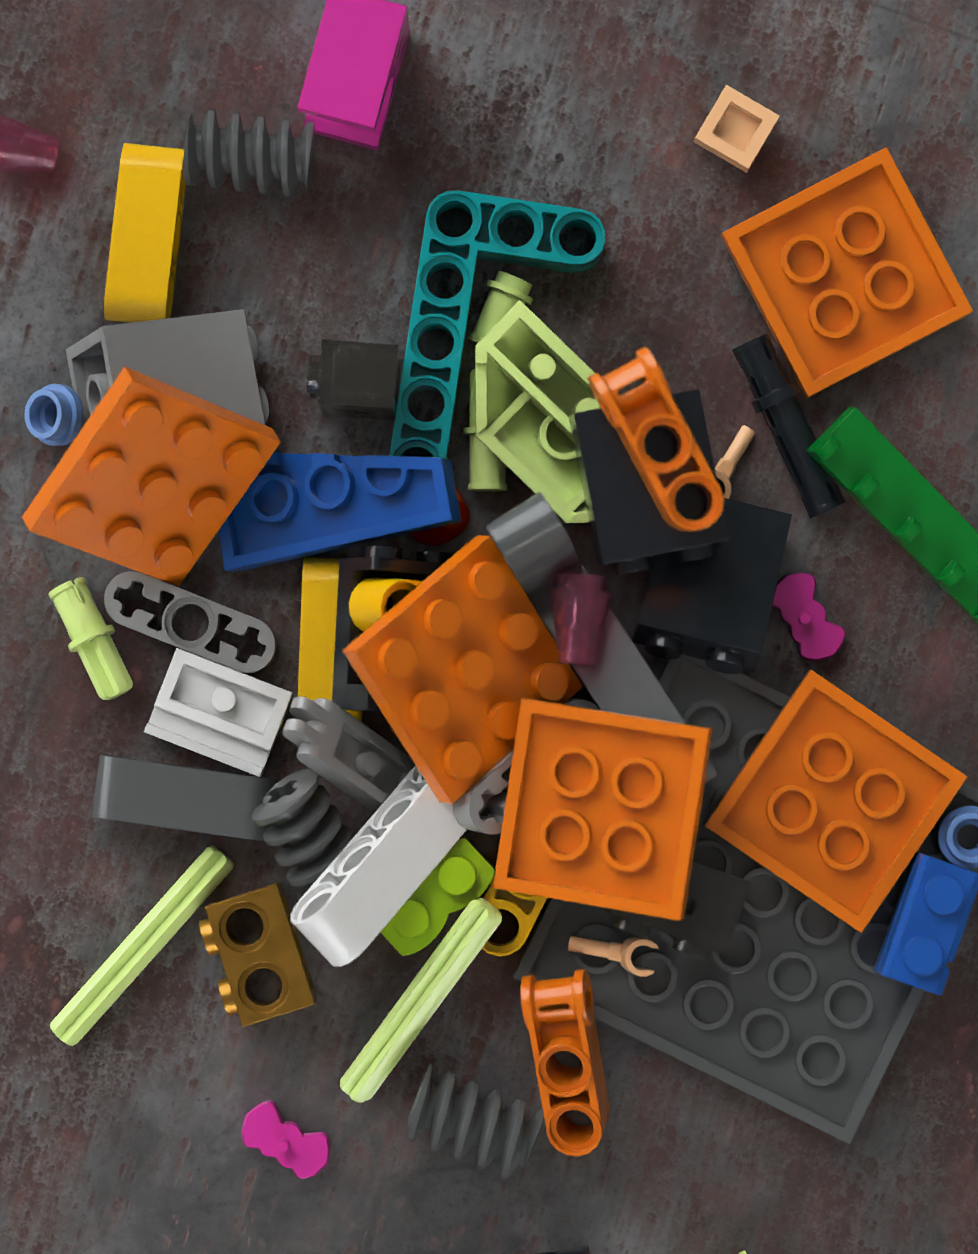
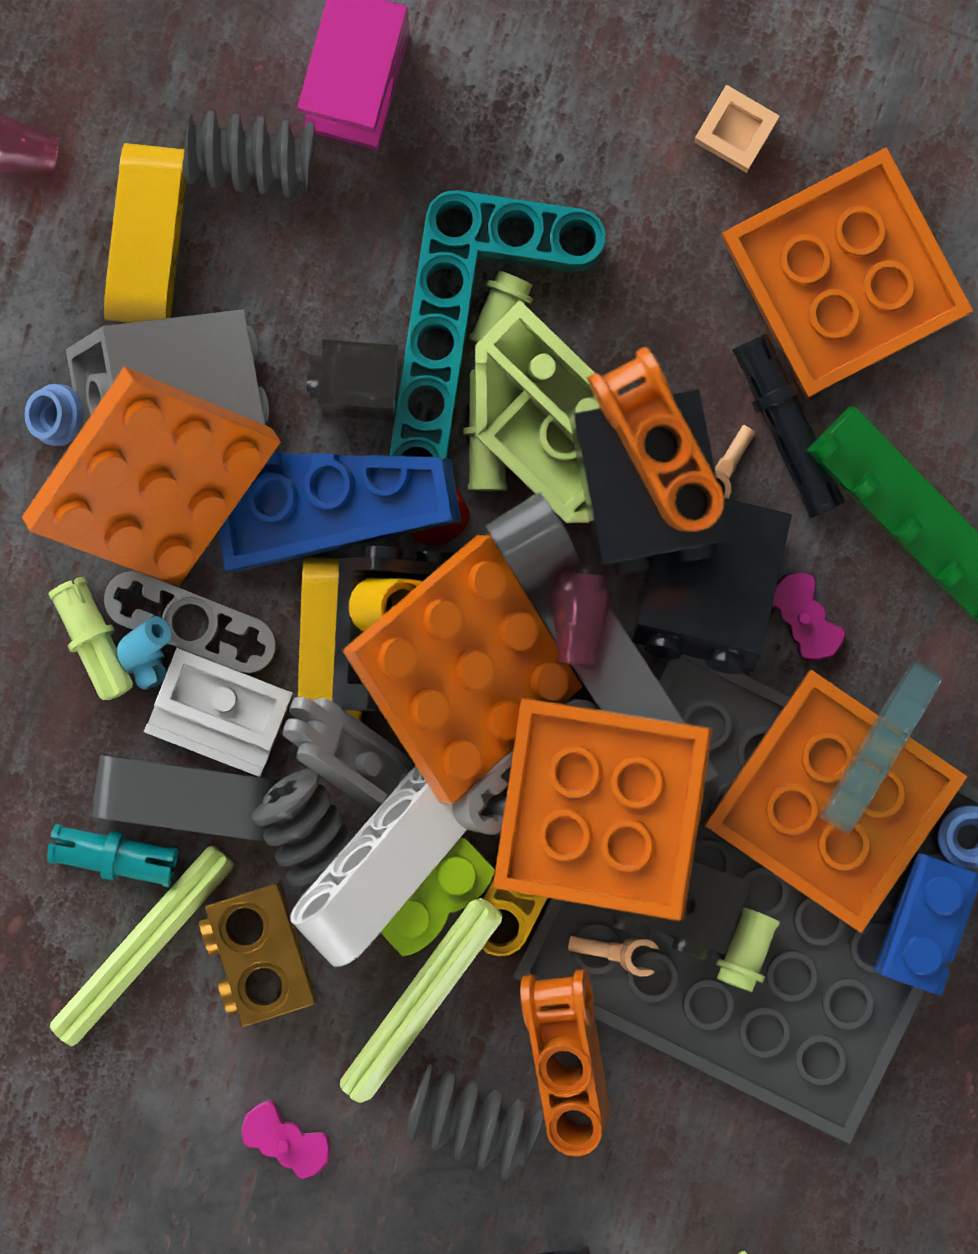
(112, 855): none -> teal pin
(142, 653): none -> medium azure arm
(747, 950): none -> yellowish green pin
(881, 747): none -> clear light blue beam

